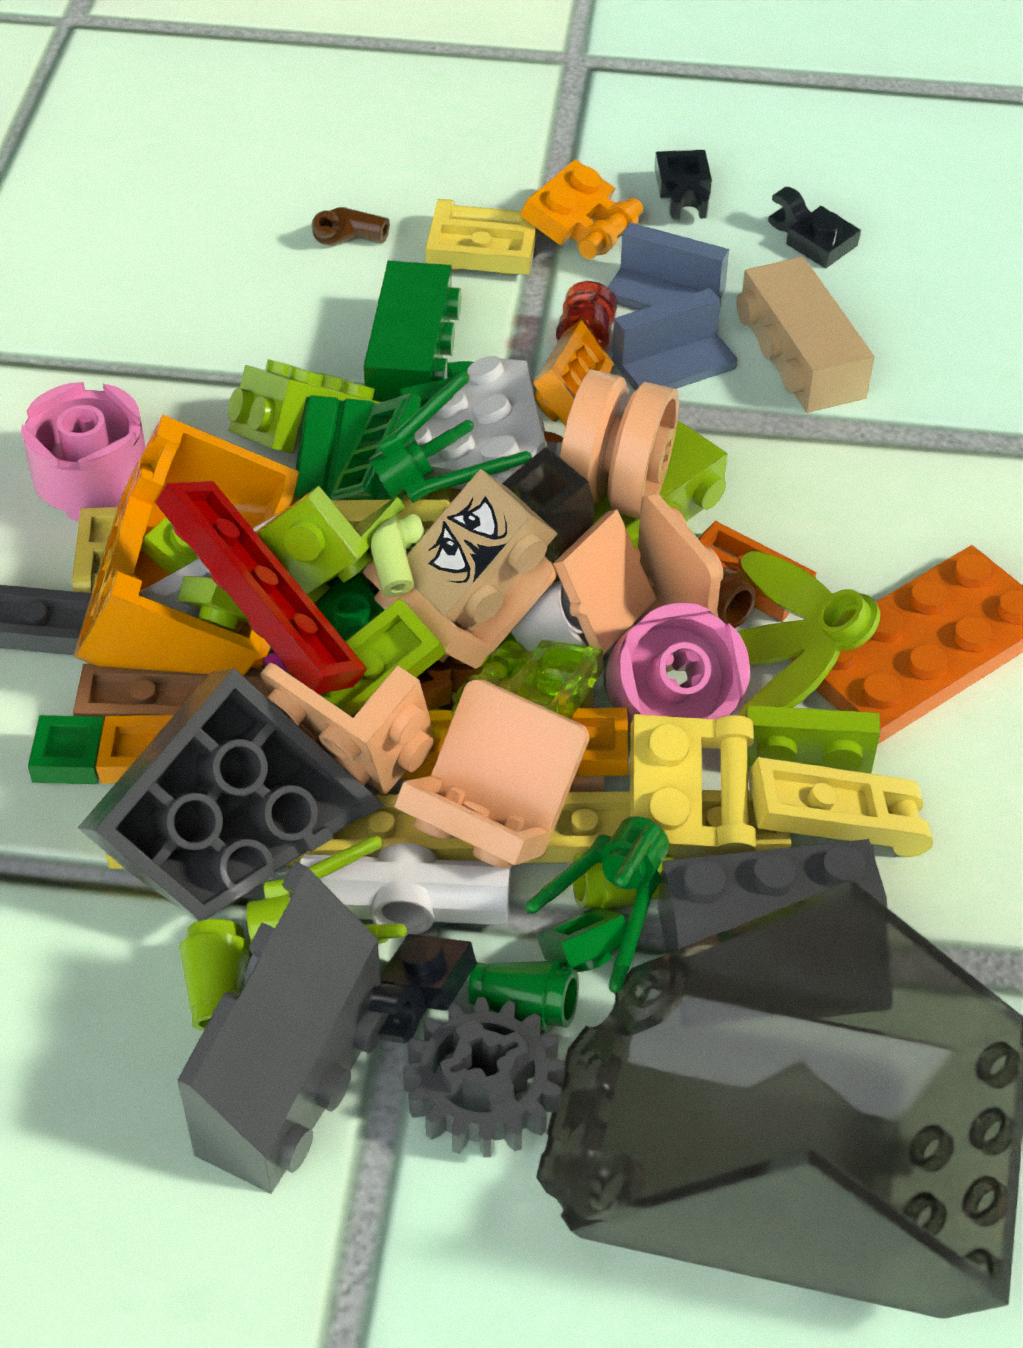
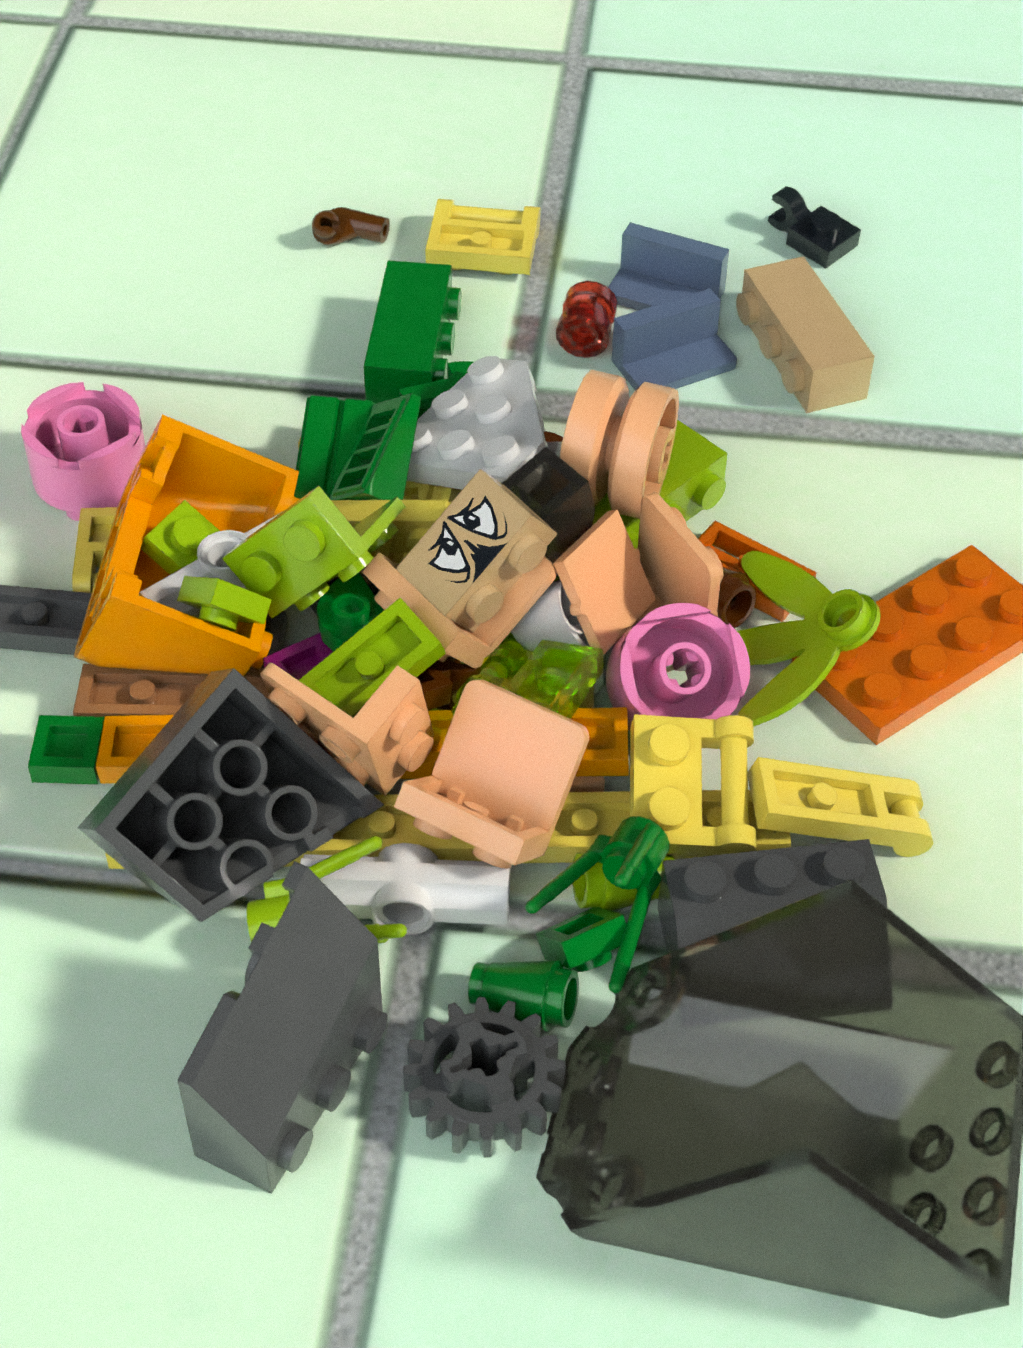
(213, 964): lime cone -> none
(260, 586): red plate -> none
(273, 401): lime bracket -> none
(390, 553): yellowish green arm -> none
(405, 465): green plant -> none
(418, 977): black plate -> none
(565, 369): light orange plate -> none
(570, 201): light orange plate -> none
(684, 179): black plate -> none
(815, 737): lime plate -> none

